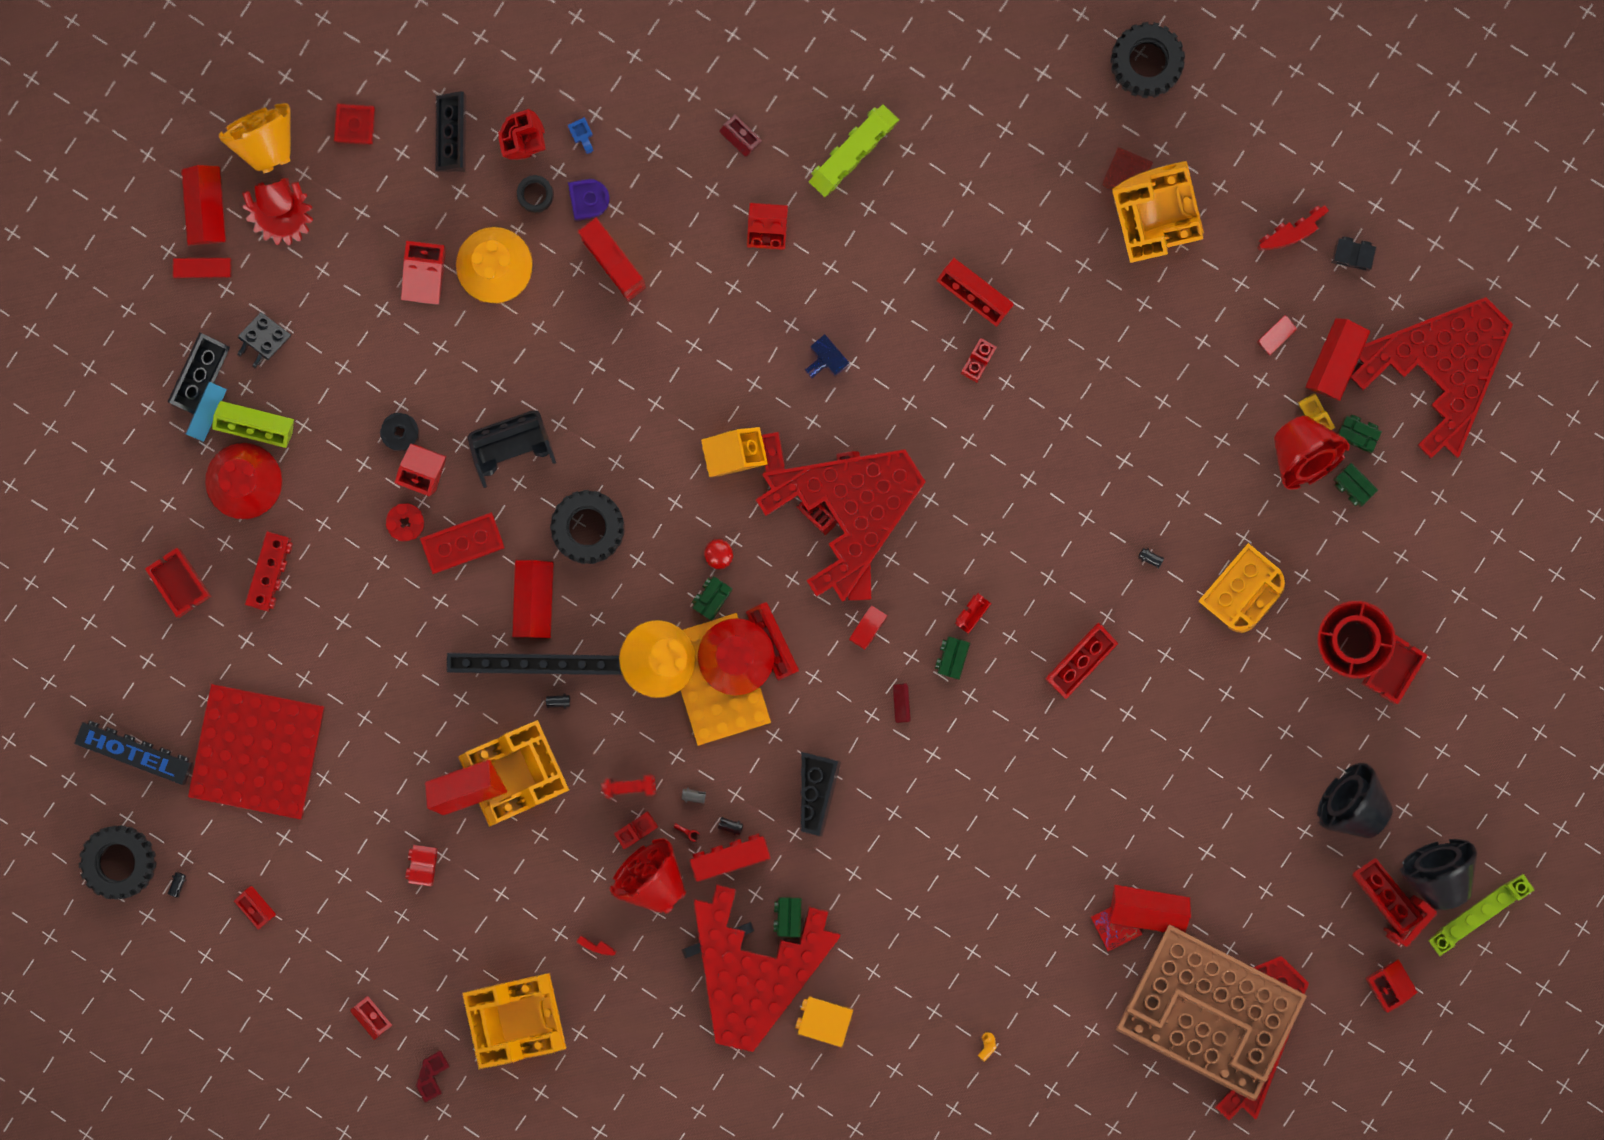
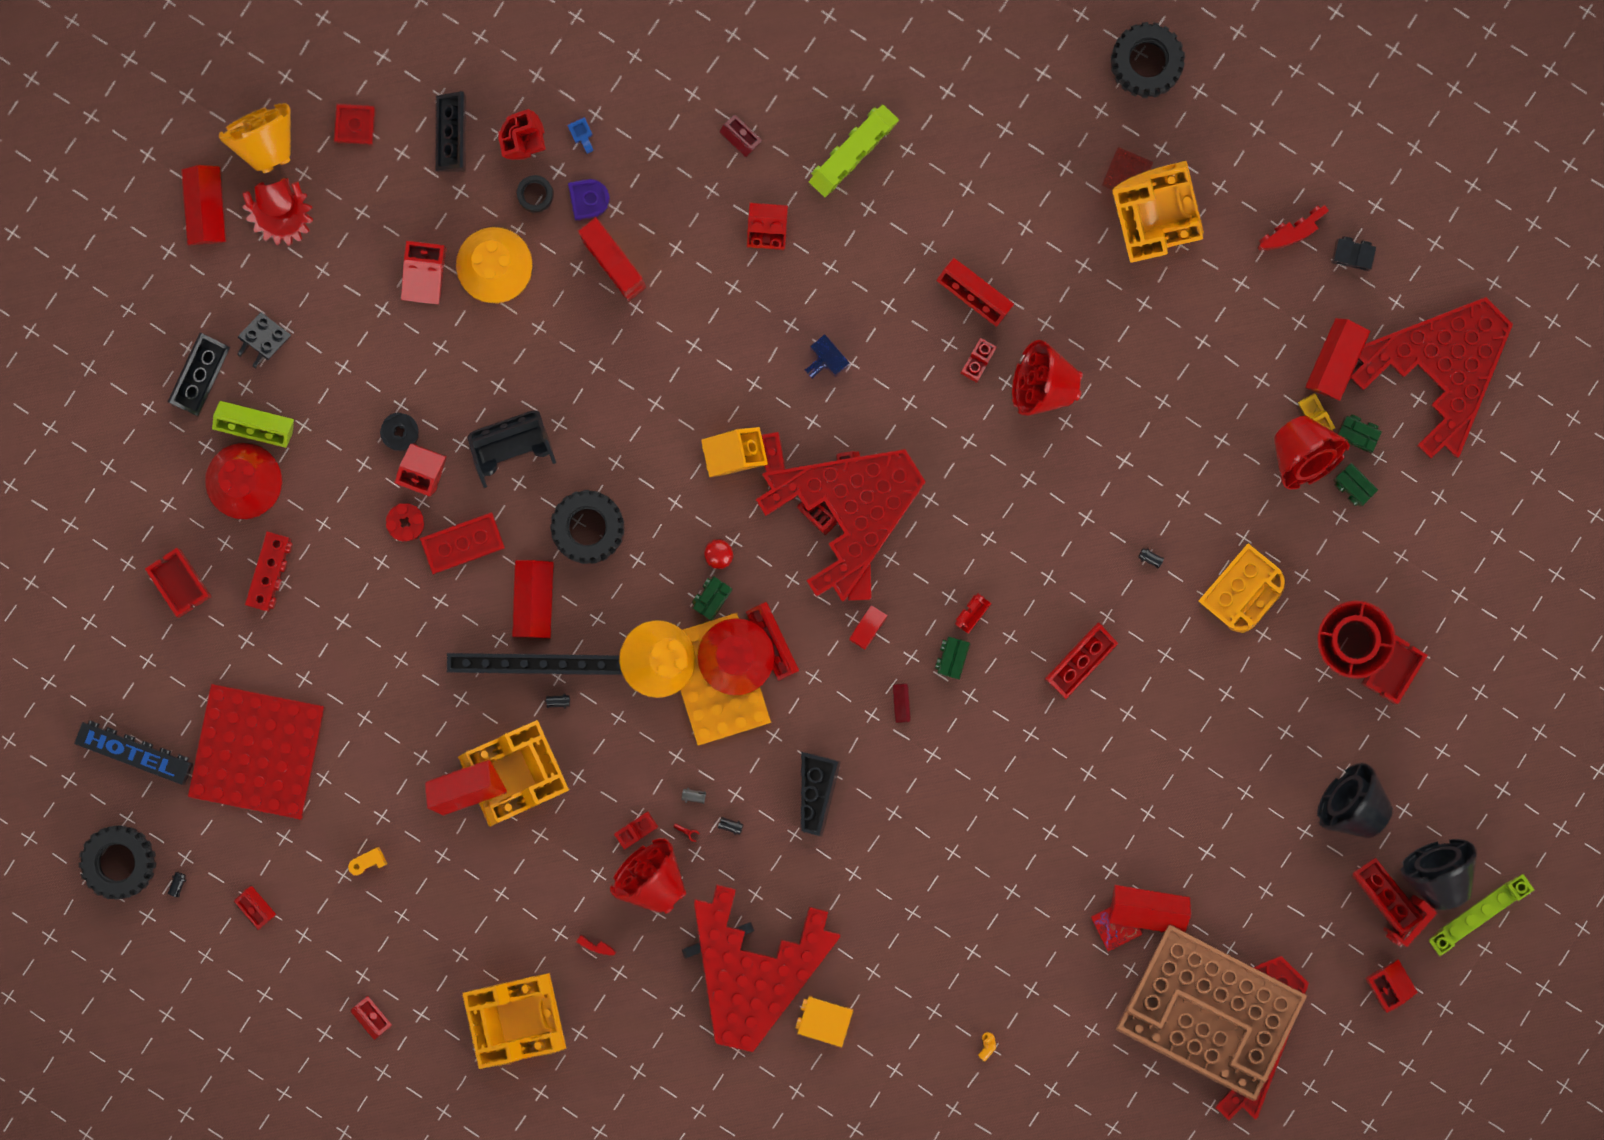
(201, 267): red tile -> none
(205, 410): dark azure tile -> none
(361, 863): none -> light orange leg
(422, 865): red brick -> none
(426, 1082): dark red tile -> none
(648, 785): red fence -> none
(730, 858): red brick -> none
(788, 916): dark green brick -> none
(1044, 380): none -> red cone
(1277, 335): slope -> none

